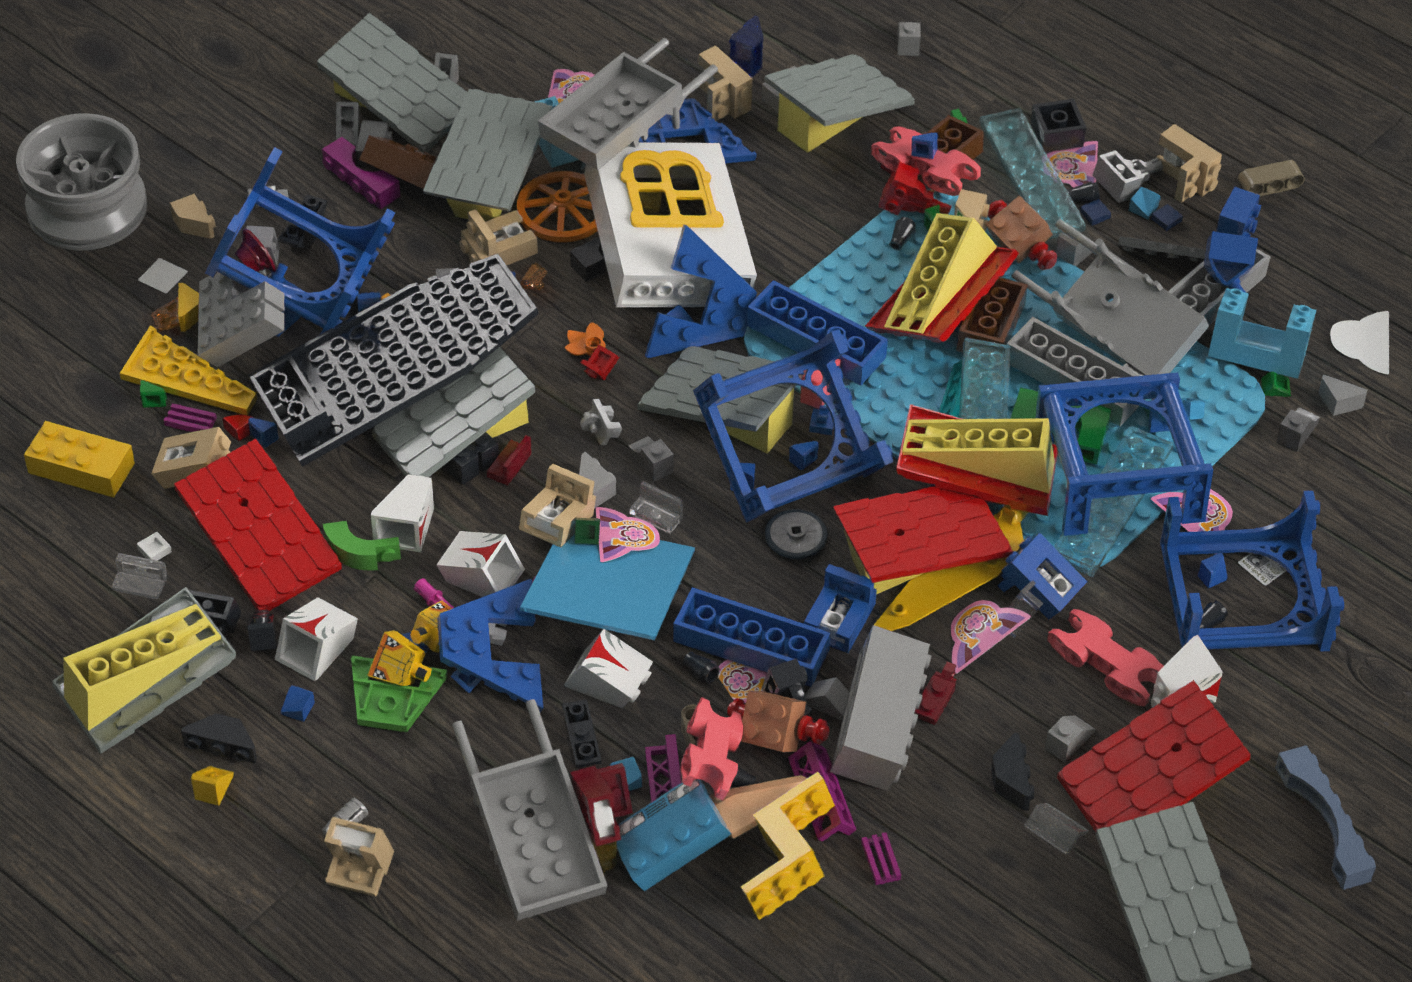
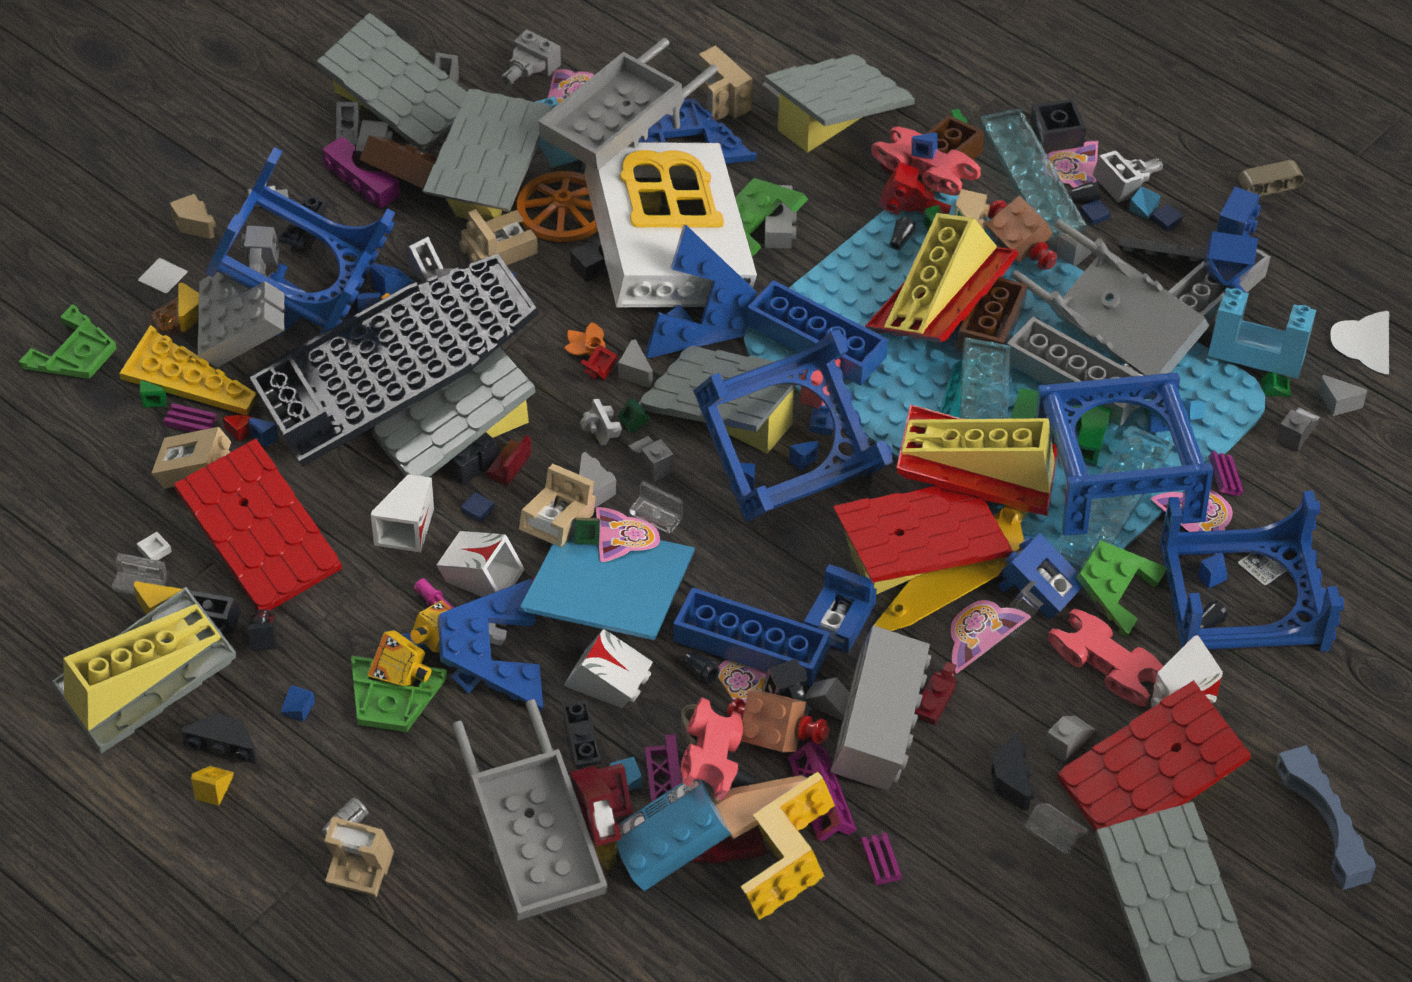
(74, 183): light grey wheel -> none
(79, 355): none -> bright green wing
(79, 459): yellow brick -> none
(152, 595): none -> yellow slope
(253, 253): dark red hat -> none
(314, 637): white slope -> none
(359, 552): bright green arch -> none
(388, 279): none -> blue slope
(423, 259): none -> light grey slope
(477, 507): none -> dark blue tile
(531, 56): none -> light grey brick
(533, 277): clear orange piece -> none
(633, 415): none -> dark green tile
(634, 366): none -> light grey slope
(744, 846): none -> dark red hinge
(747, 47): clear blue slope -> none
(760, 200): none -> bright green wing
(779, 226): none -> light grey arch
(796, 534): flat silver wheel -> none
(908, 38): light grey slope -> none
(1108, 575): none -> bright green wing
(1189, 163): tan brick -> none
(1225, 473): none -> magenta tile

